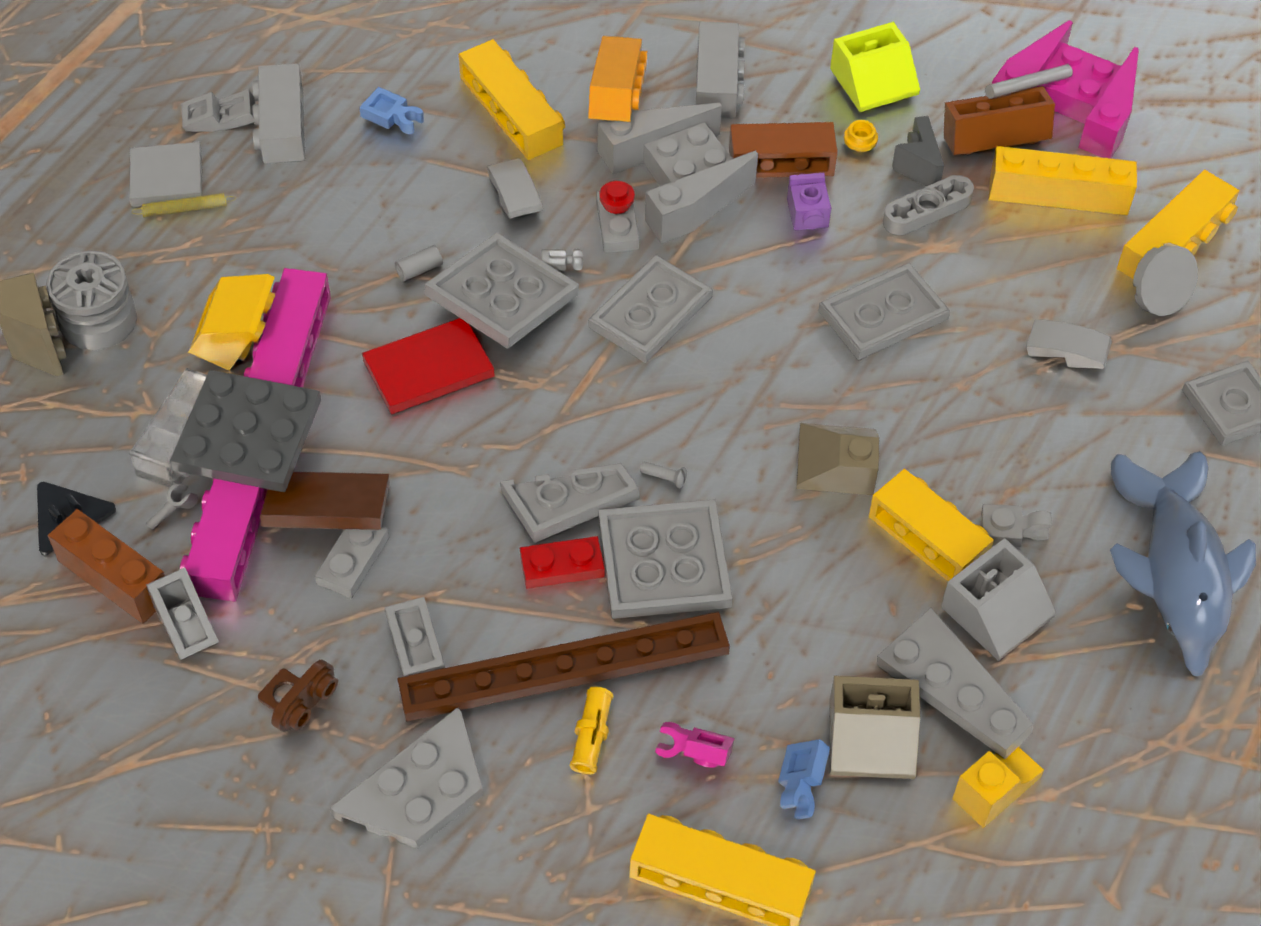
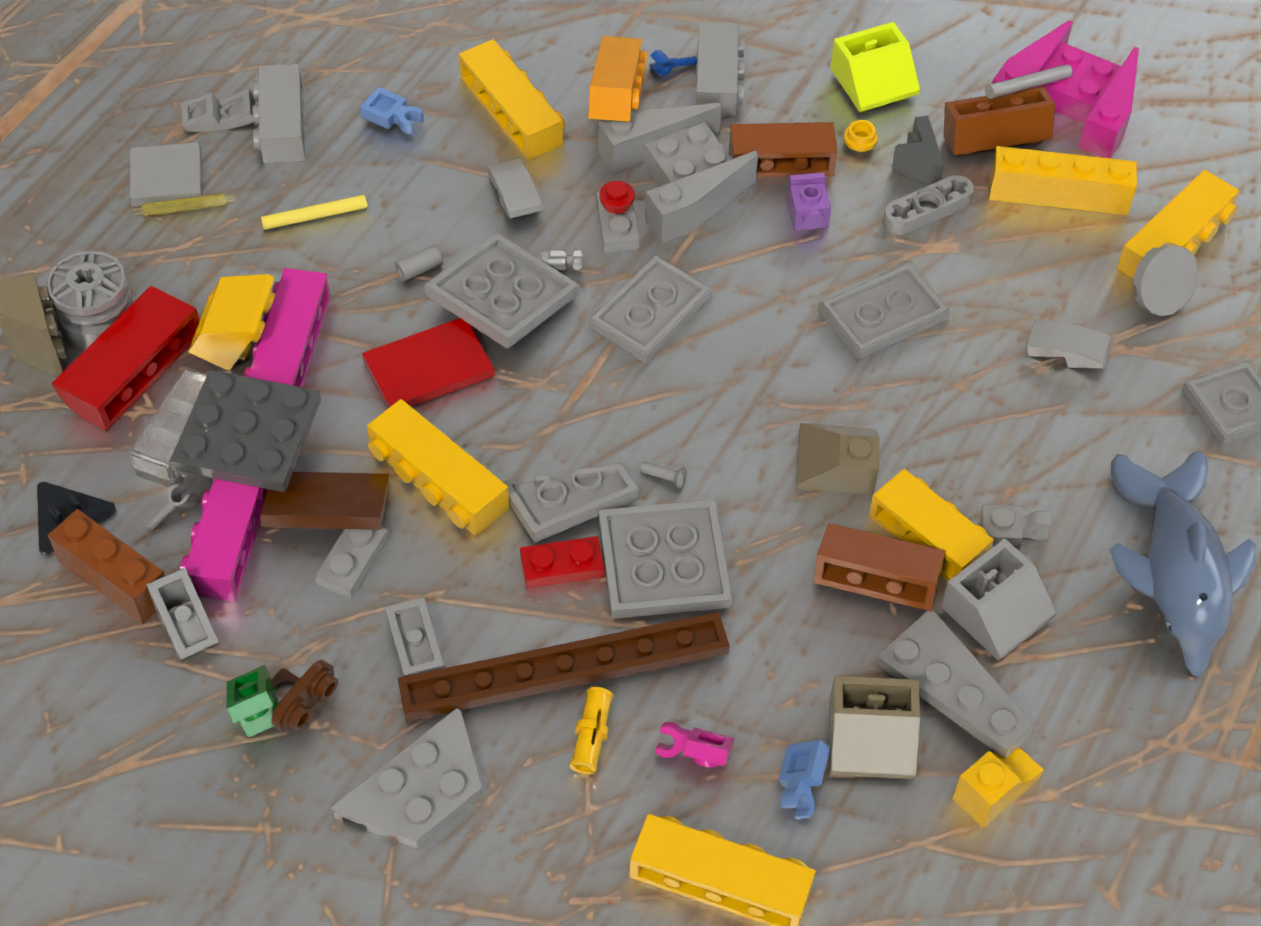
(127, 357): none -> red brick
(252, 700): none -> green slope
(314, 212): none -> light yellow bar
(438, 468): none -> yellow brick
(664, 64): none -> blue hand
(879, 566): none -> dark orange brick

